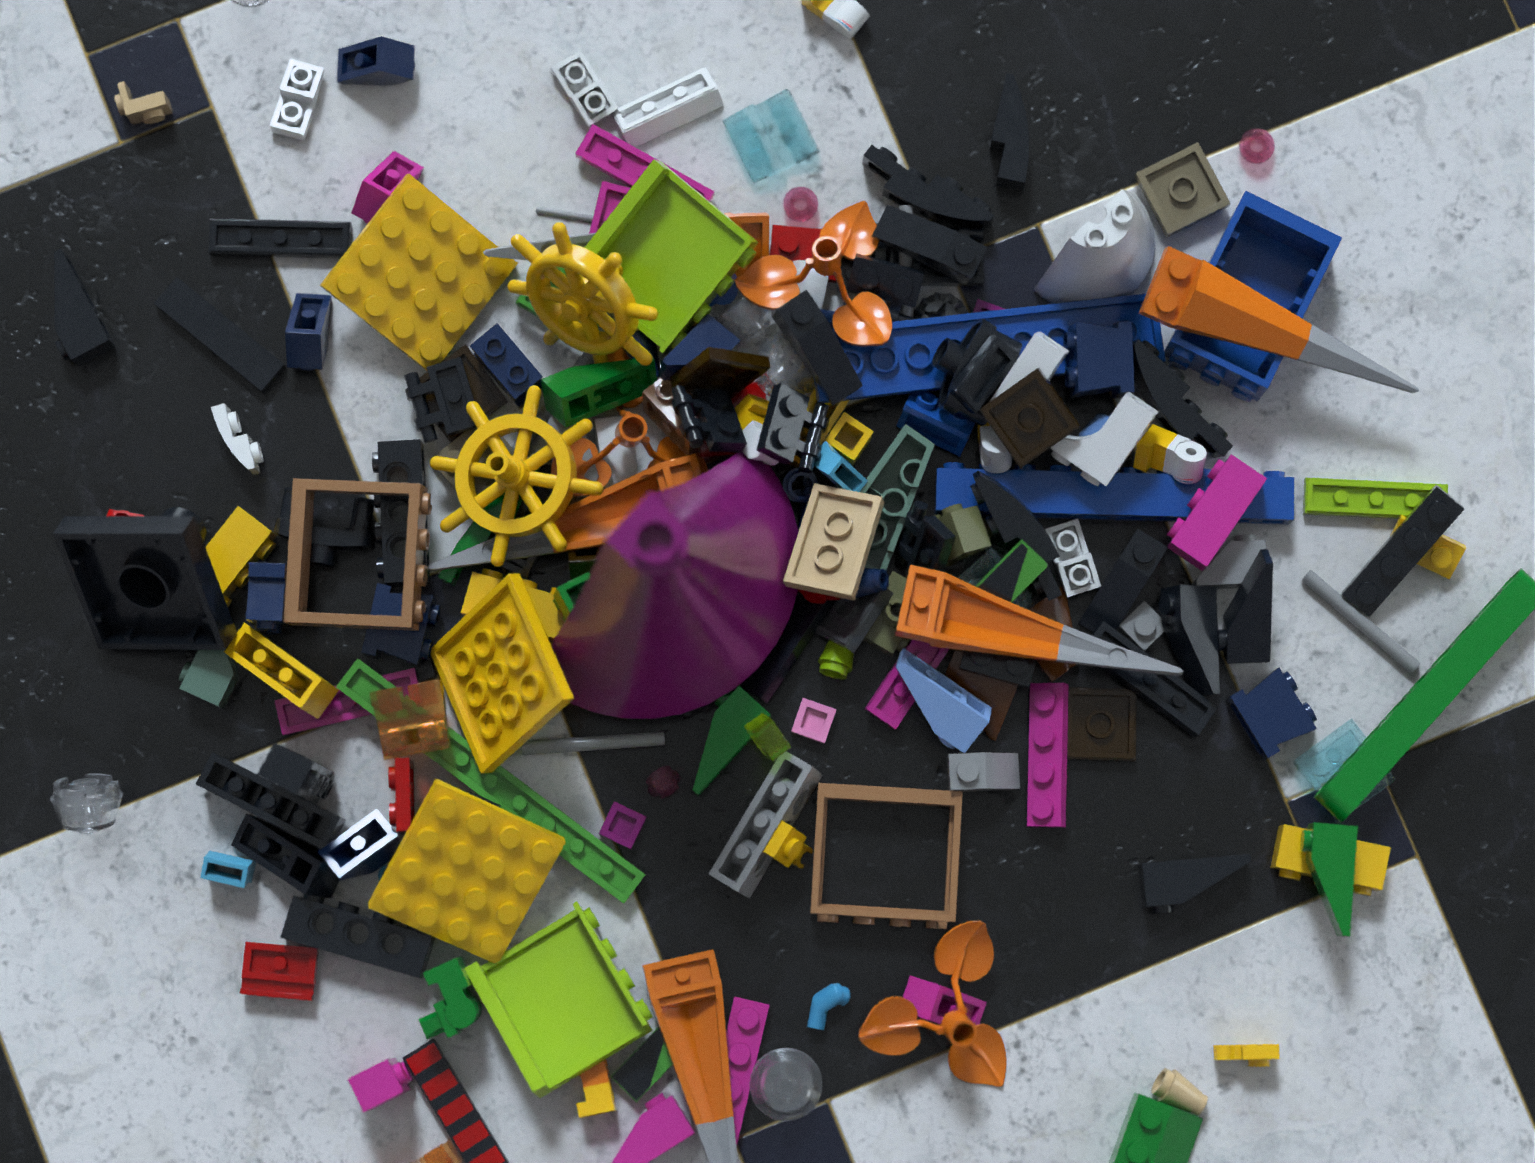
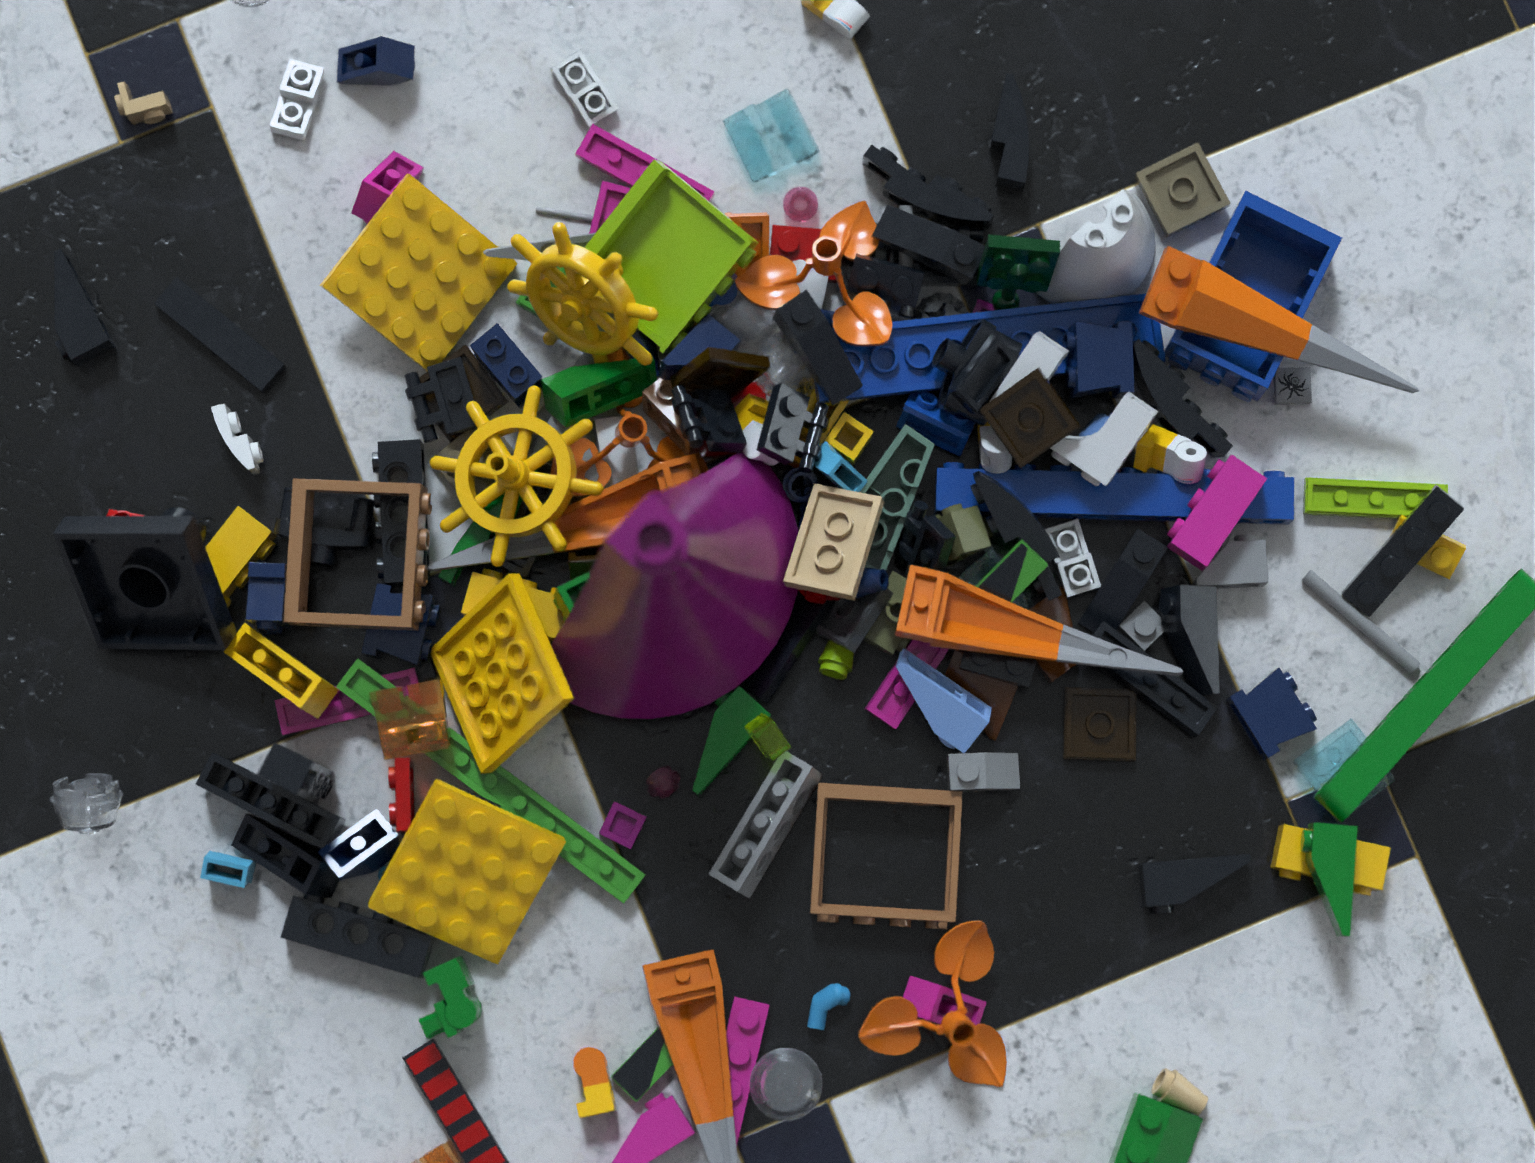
(210, 677): sand green slope -> none
(279, 238): black tile -> none
(279, 971): red plate -> none
(308, 331): dark blue slope -> none
(381, 1083): dark pink brick -> none
(561, 1001): lime panel -> none
(593, 743): light grey bar -> none
(668, 108): white slope -> none
(787, 845): yellow plate -> none
(813, 720): bright pink tile -> none
(1016, 264): none -> dark green plate
(1047, 755): dark pink plate -> none
(1249, 615): black slope -> none
(1256, 1054): yellow plate -> none
(1262, 137): clear pink plate -> none
(1292, 386): none -> light grey tile

